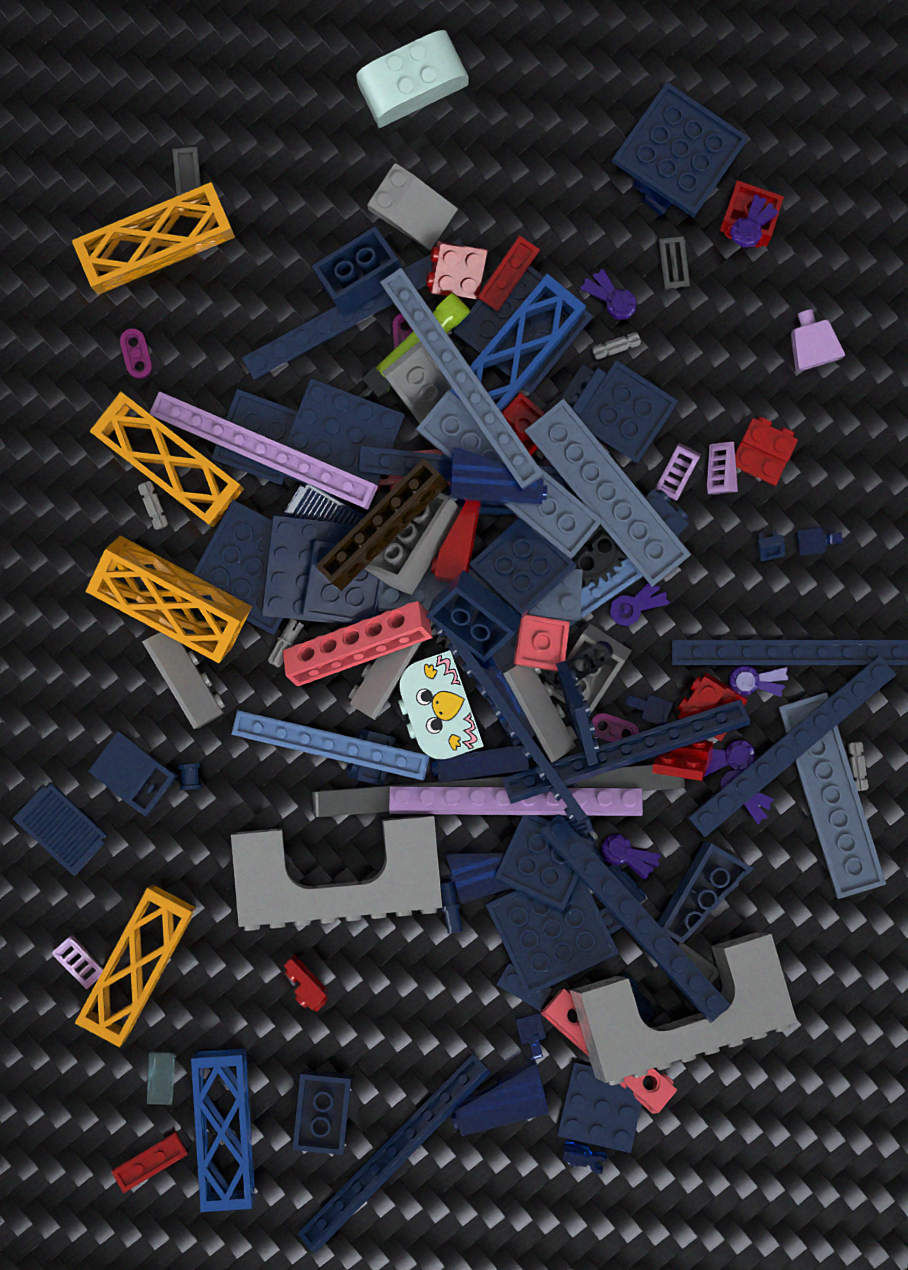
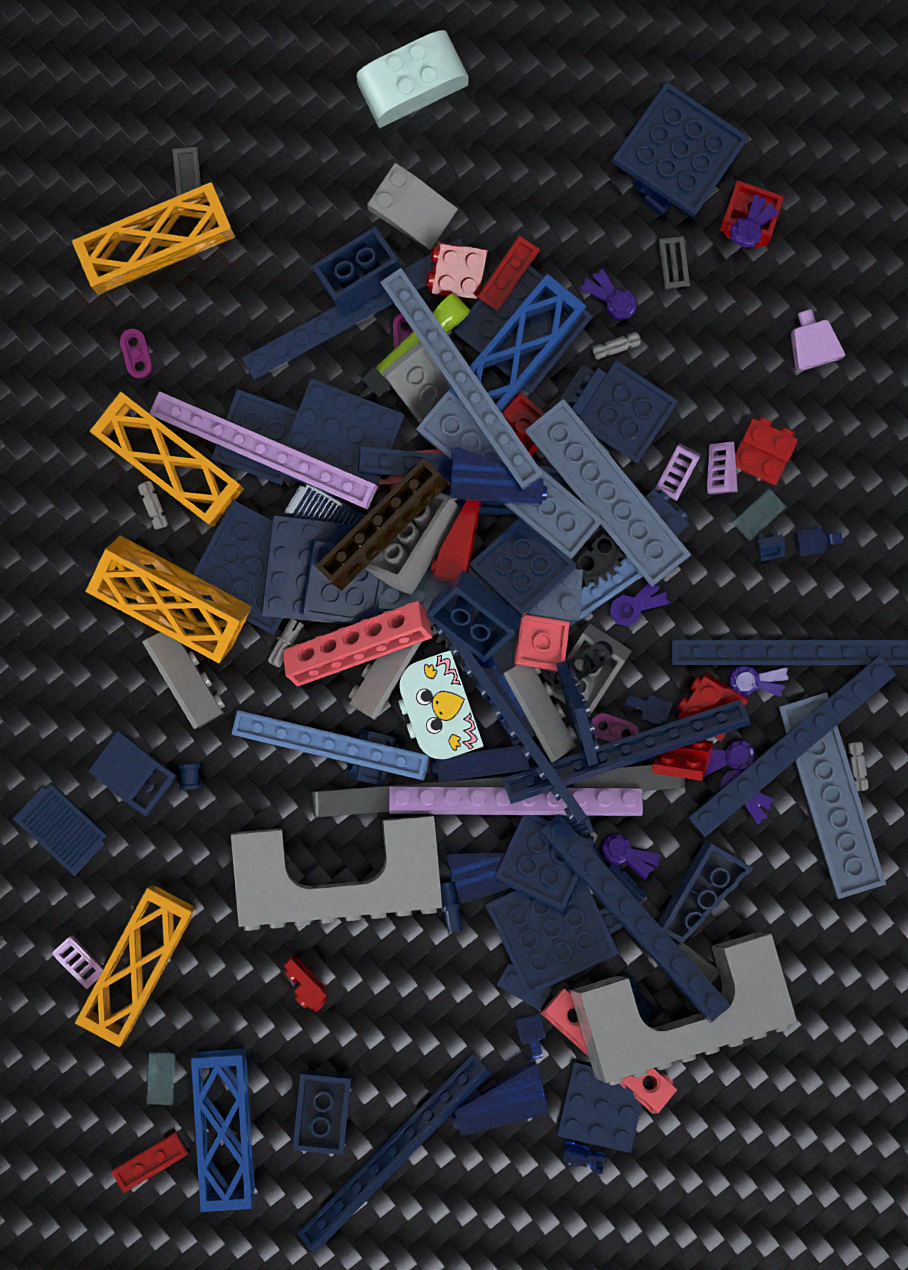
(759, 514): none -> clear light blue tile

